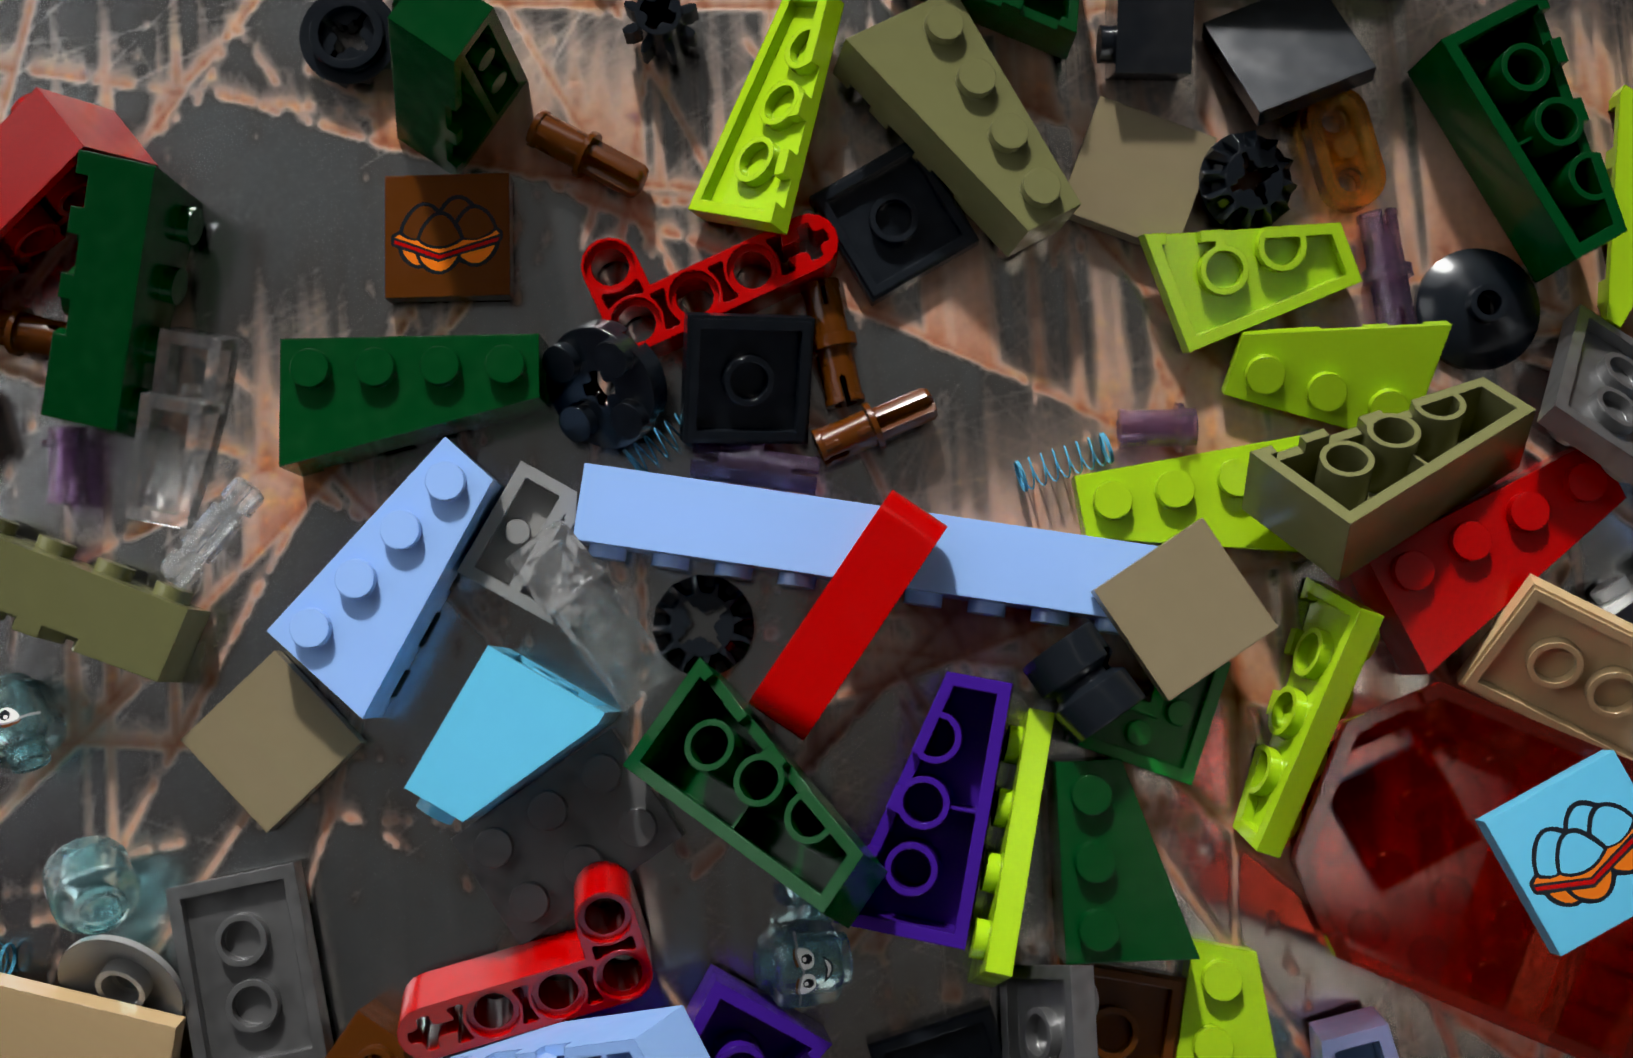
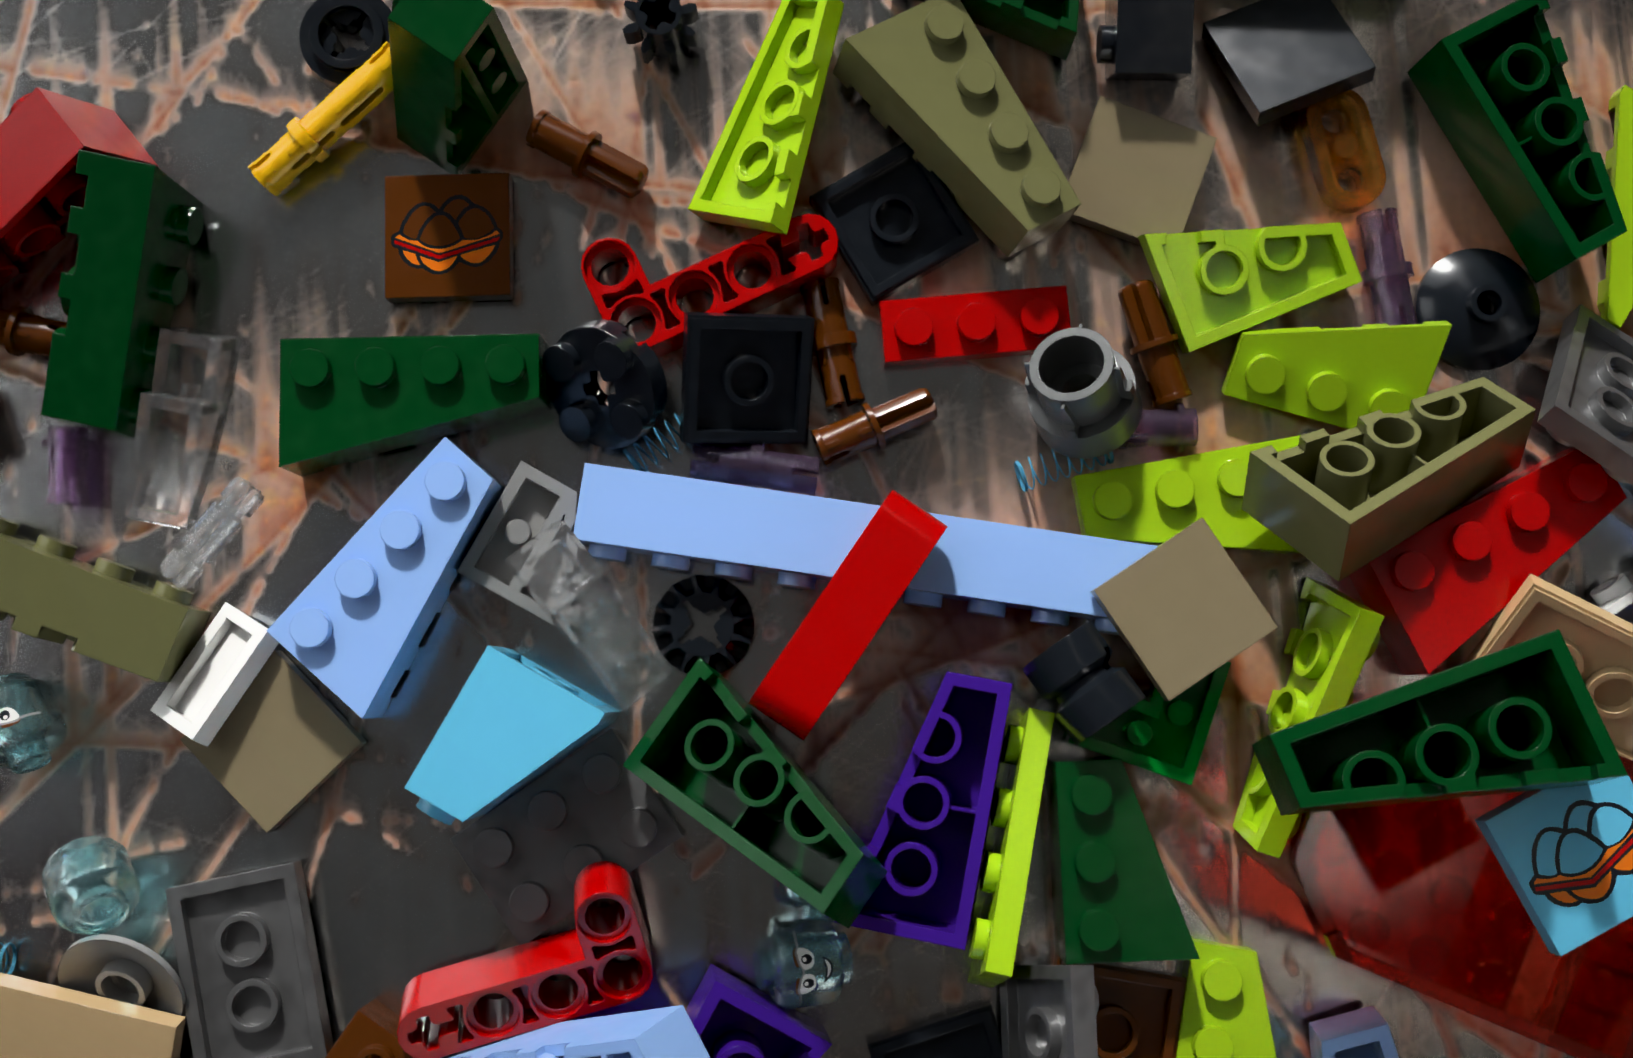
(215, 675): none -> white tile
(325, 124): none -> yellow pin
(970, 325): none -> red plate
(1082, 394): none -> dark grey piece
(1153, 343): none -> reddish brown axle
(1224, 167): black gear -> none
(1464, 732): none -> dark green wedge

